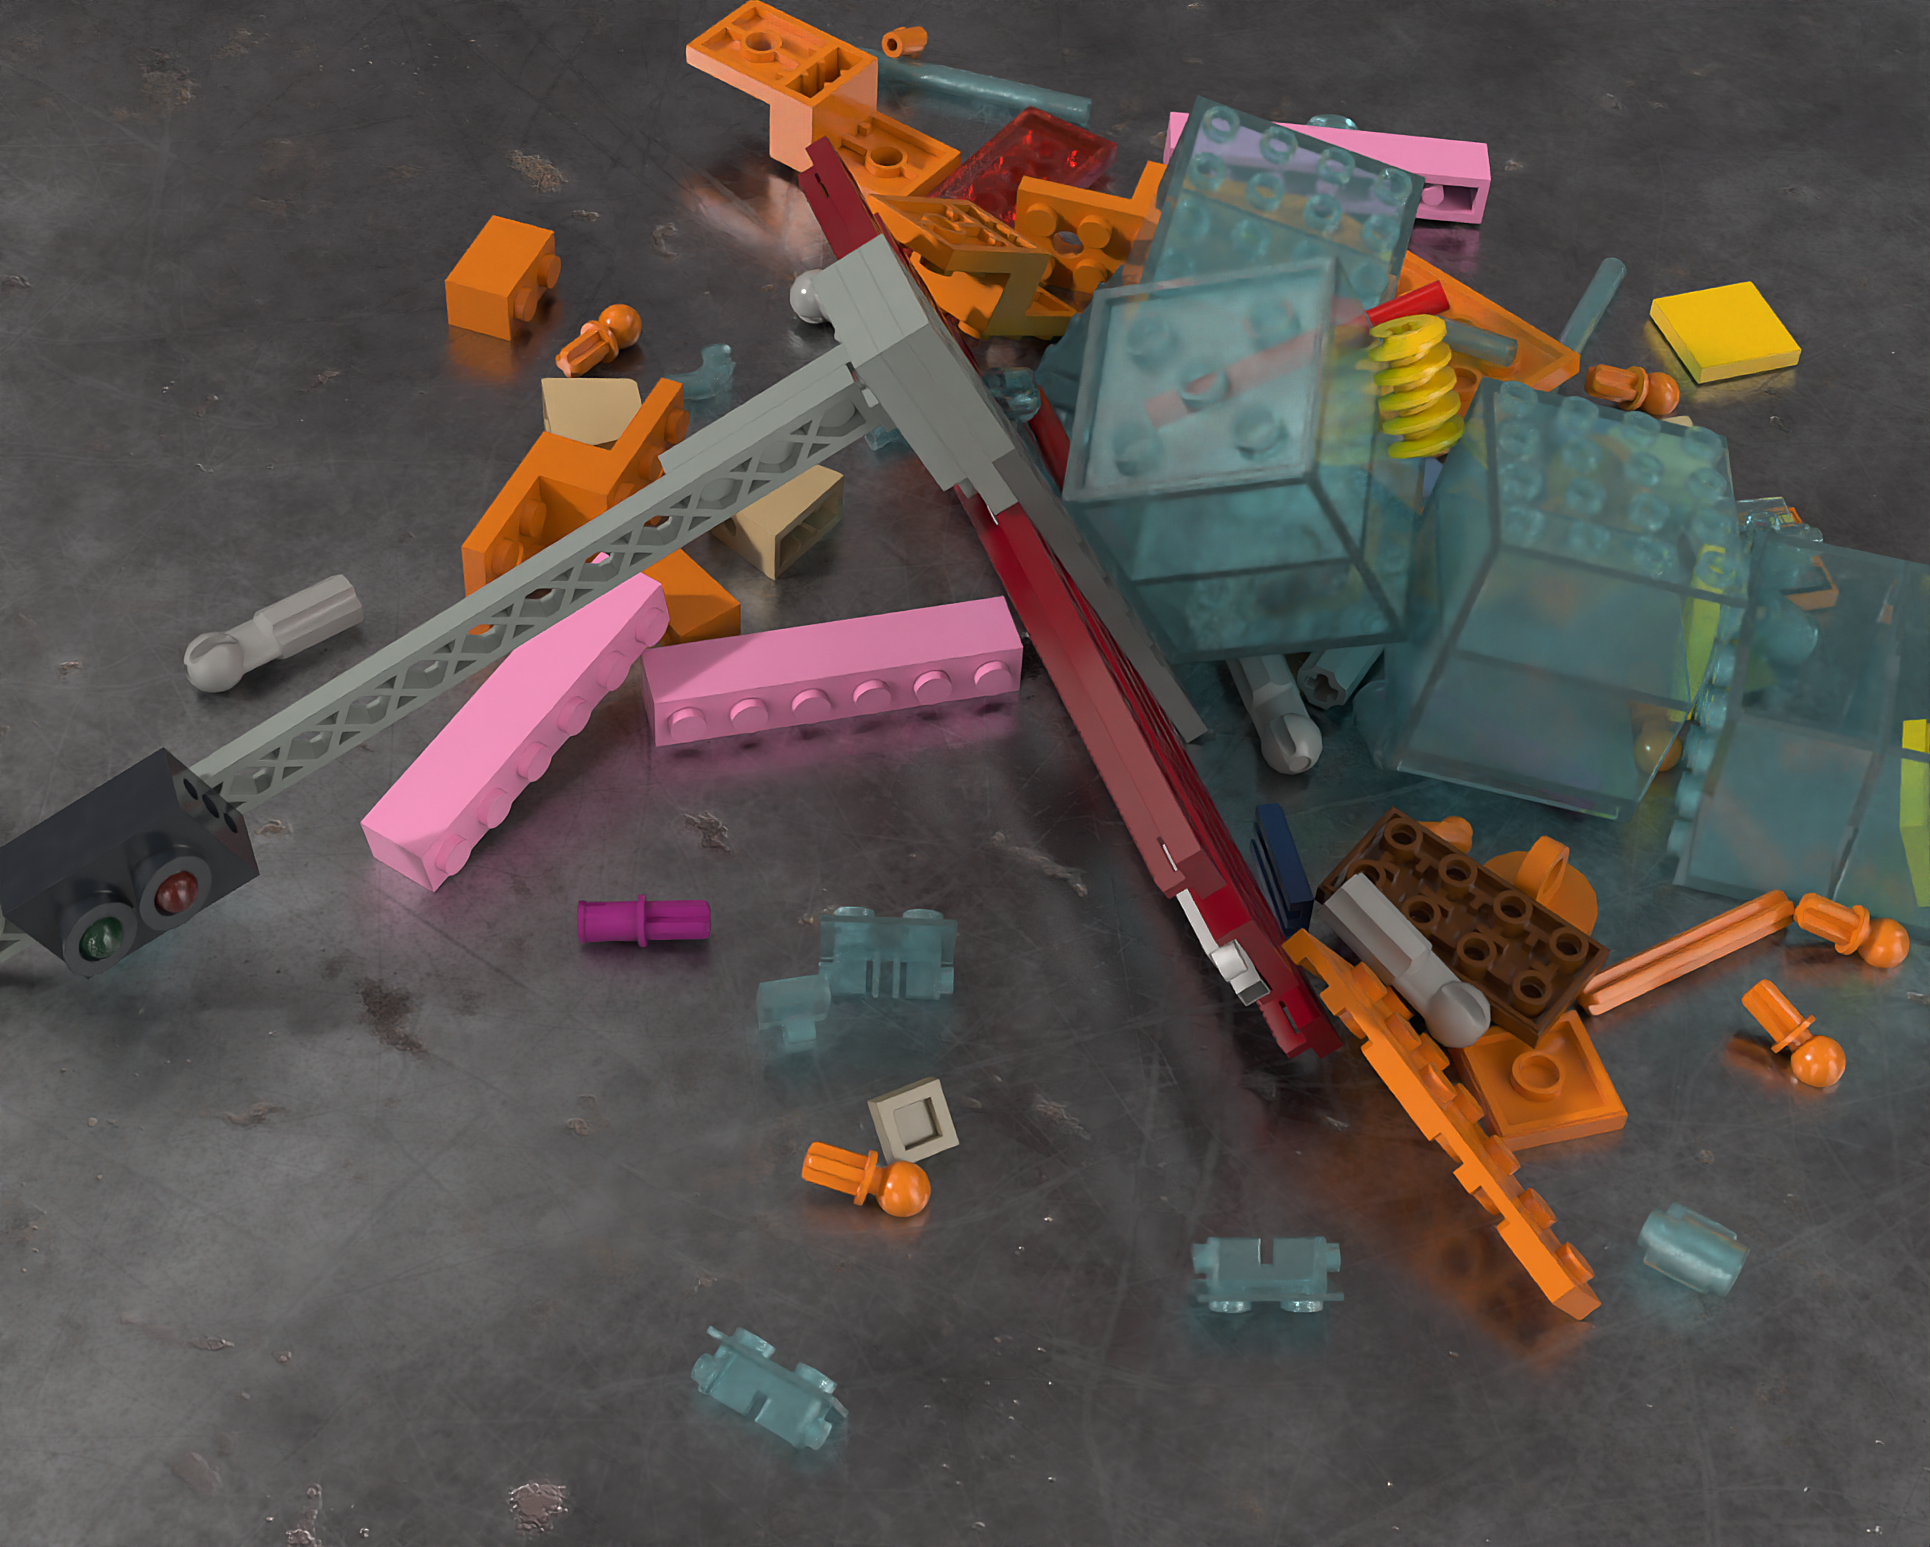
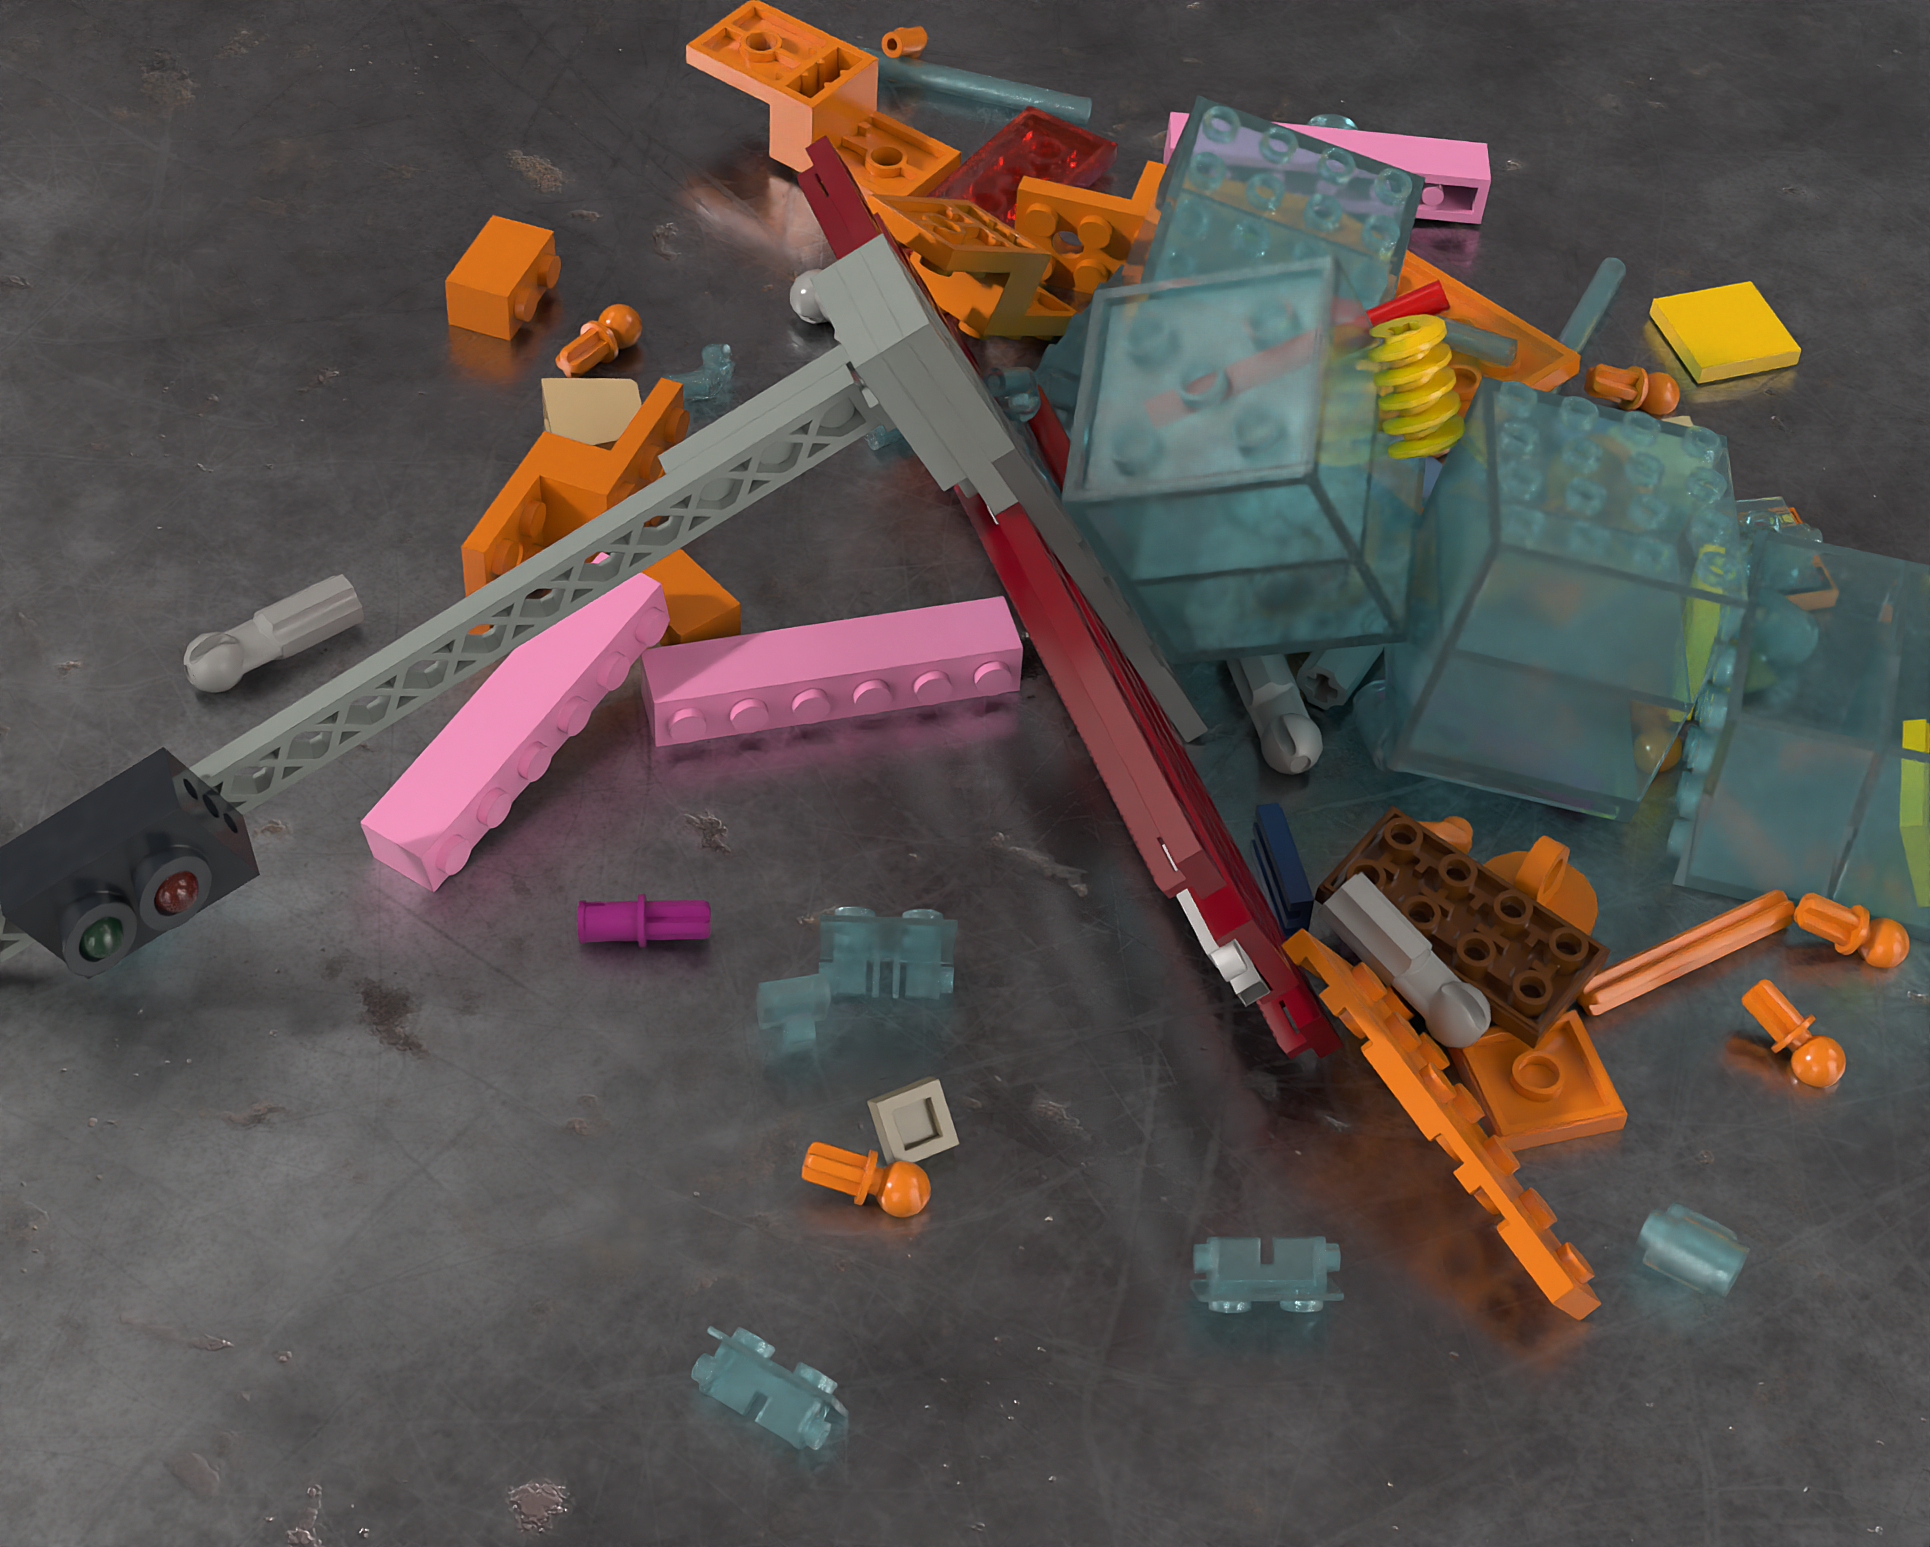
(786, 521): tan torso -> none

